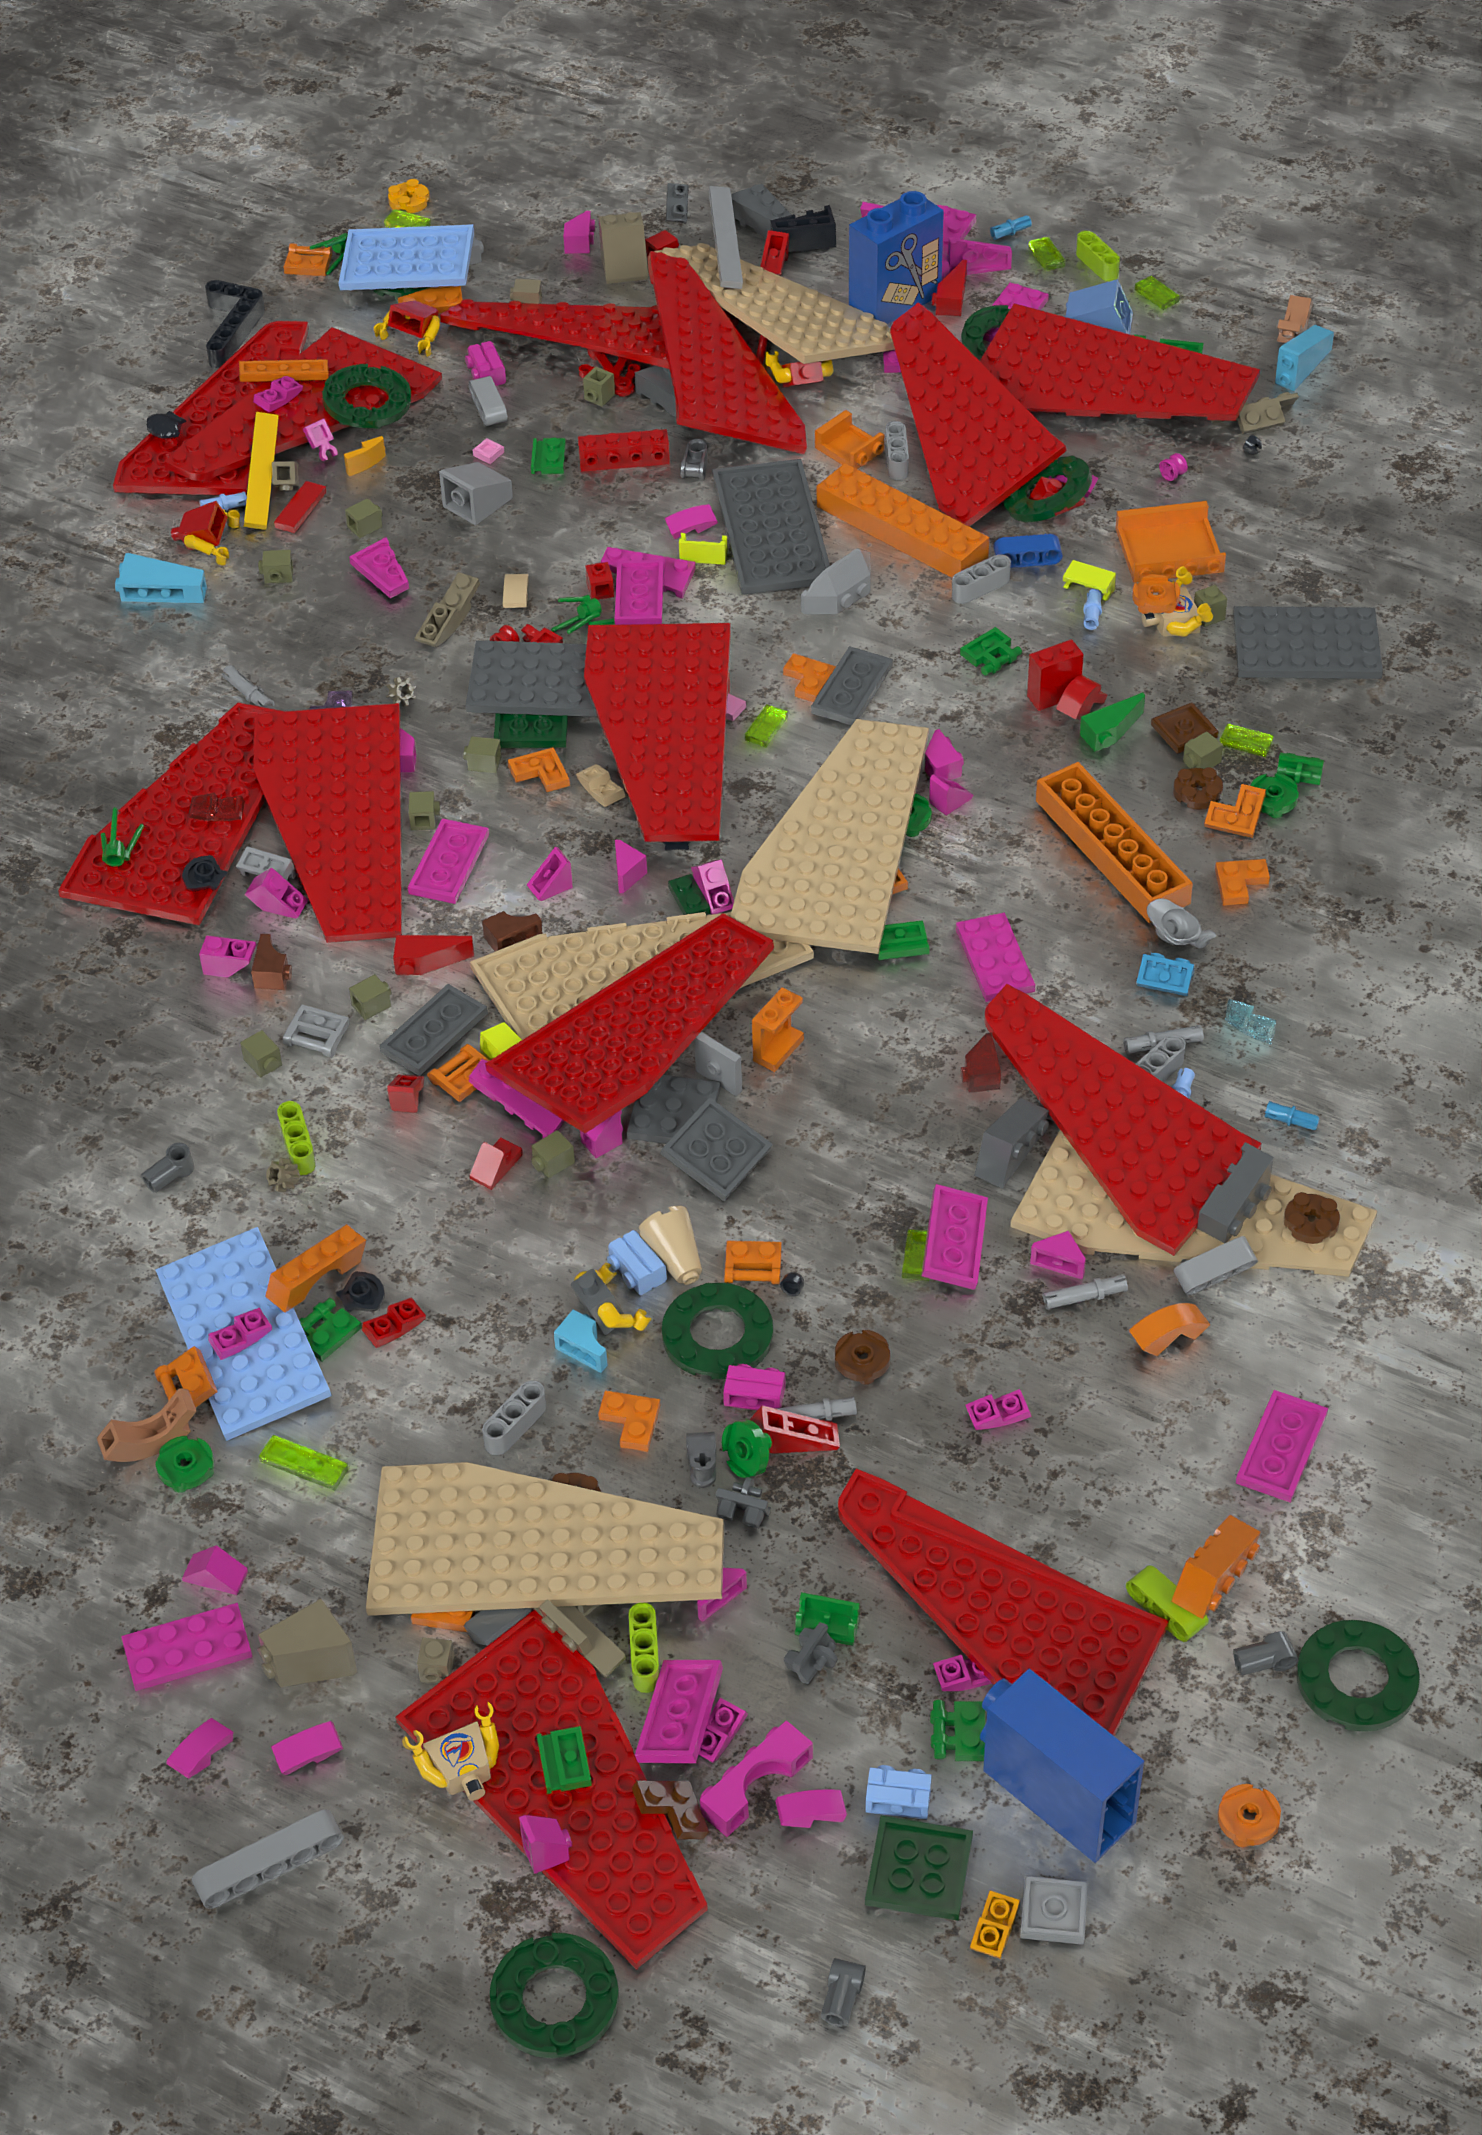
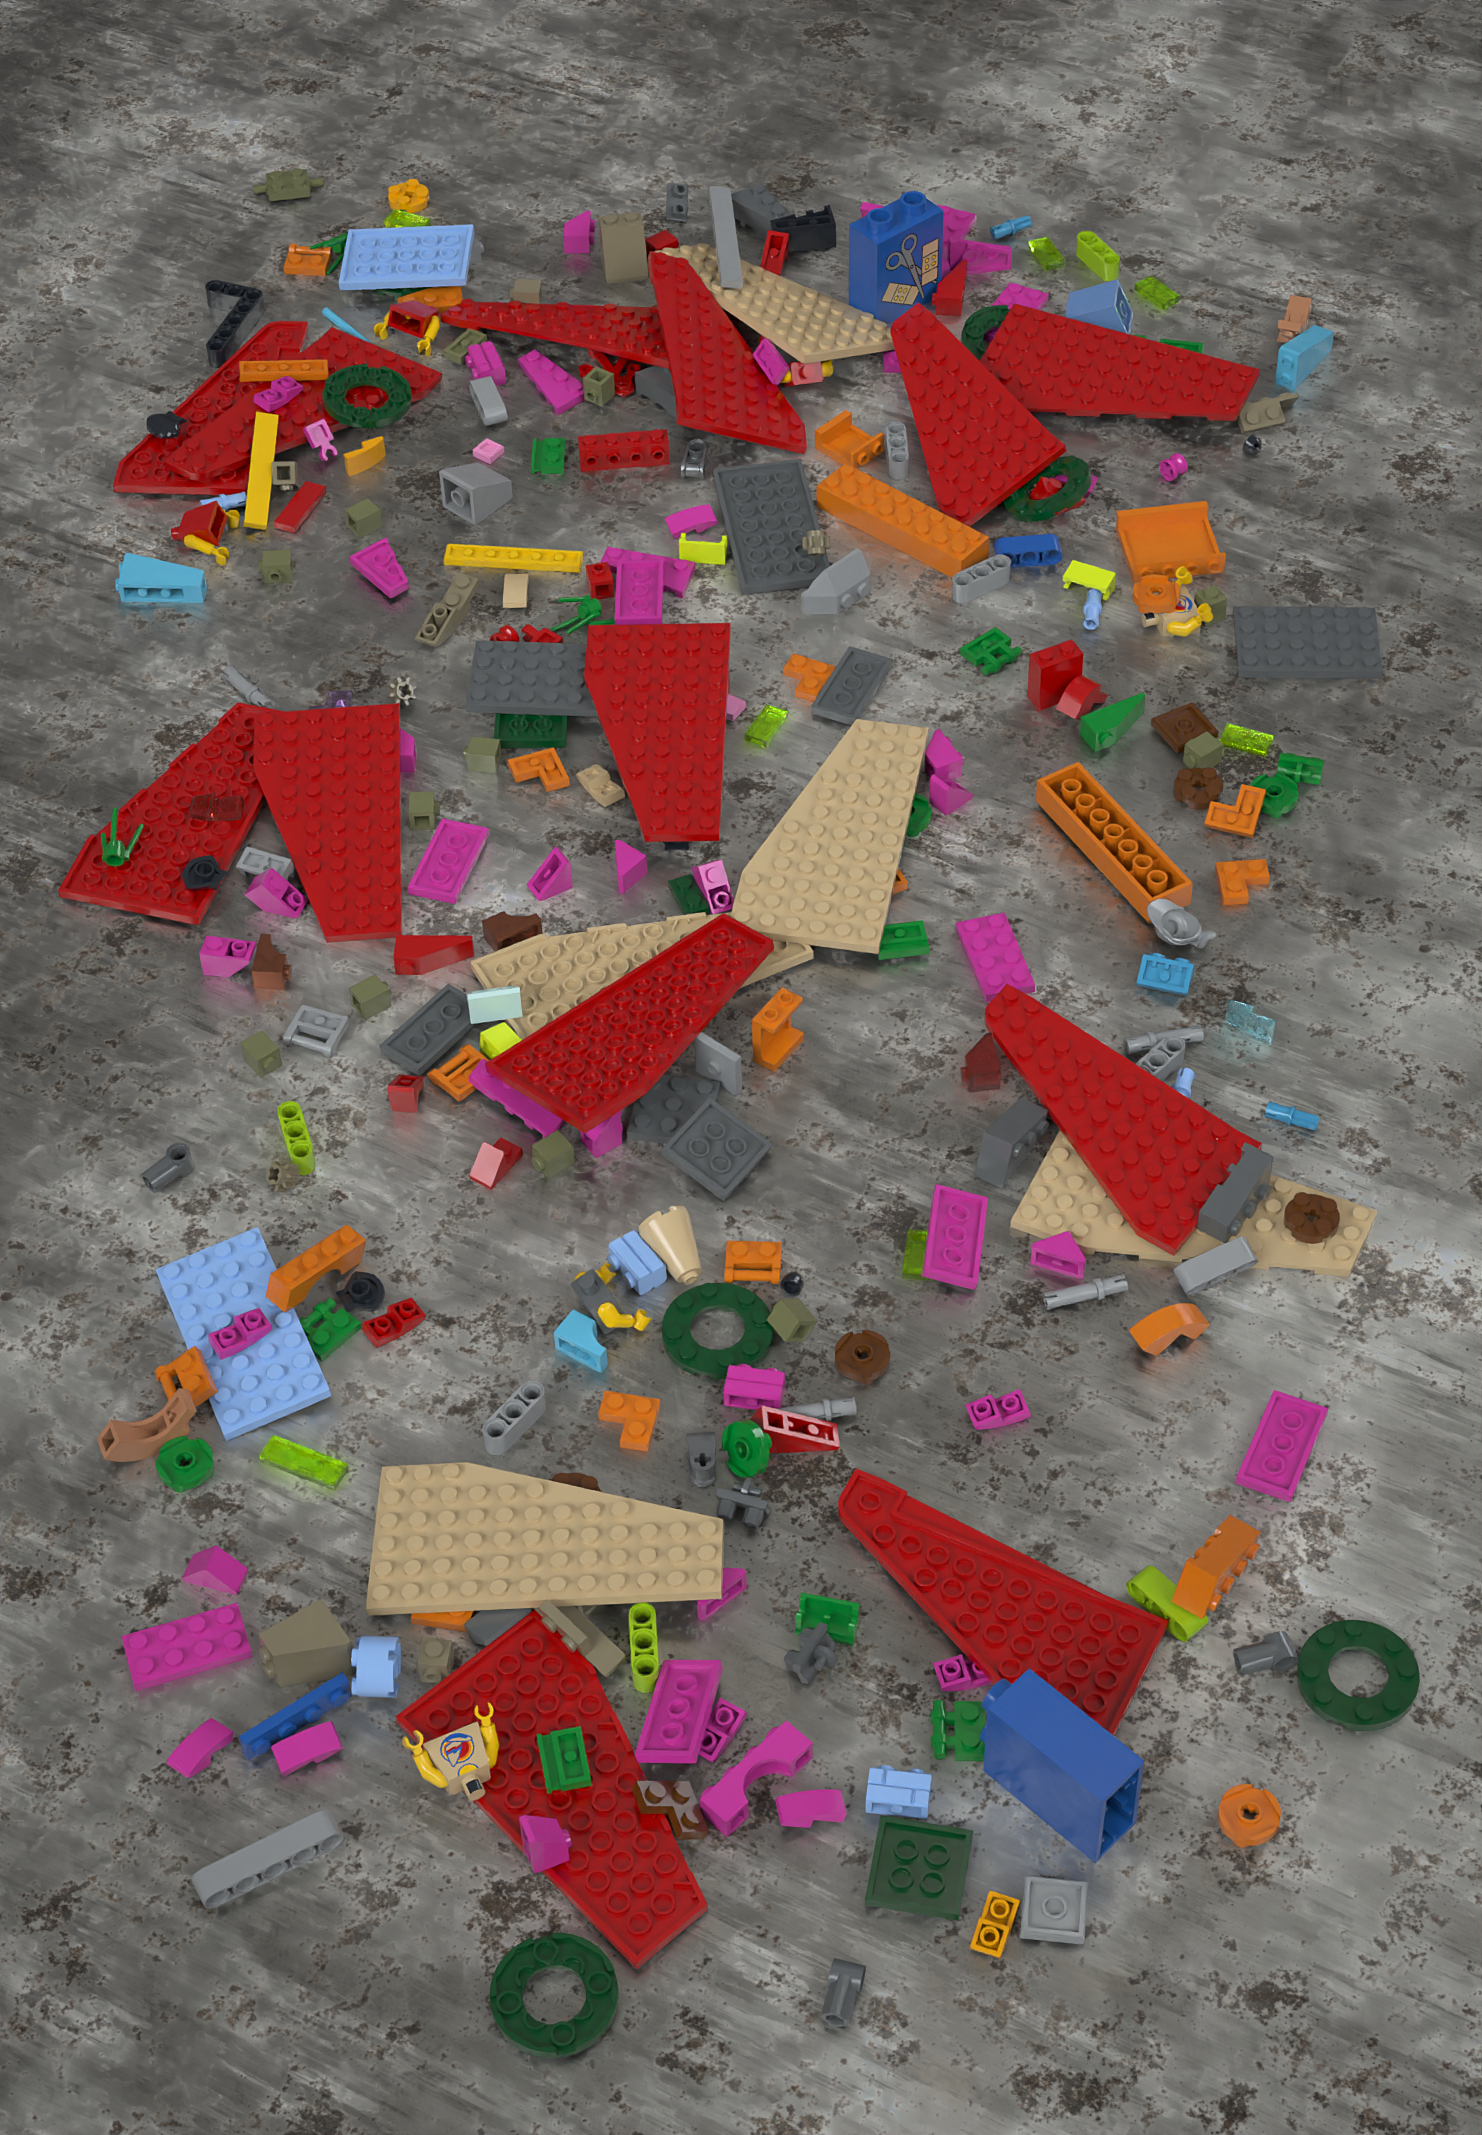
(288, 185): none -> olive plate
(295, 1716): none -> blue plate
(342, 324): none -> medium azure bar
(377, 1666): none -> light blue brick
(458, 349): none -> olive plate
(494, 1004): none -> light aqua slope
(513, 558): none -> yellow tile
(557, 385): none -> dark pink wing
(771, 361): none -> dark pink plate
(792, 1320): none -> olive brick
(815, 543): none -> dark tan gear

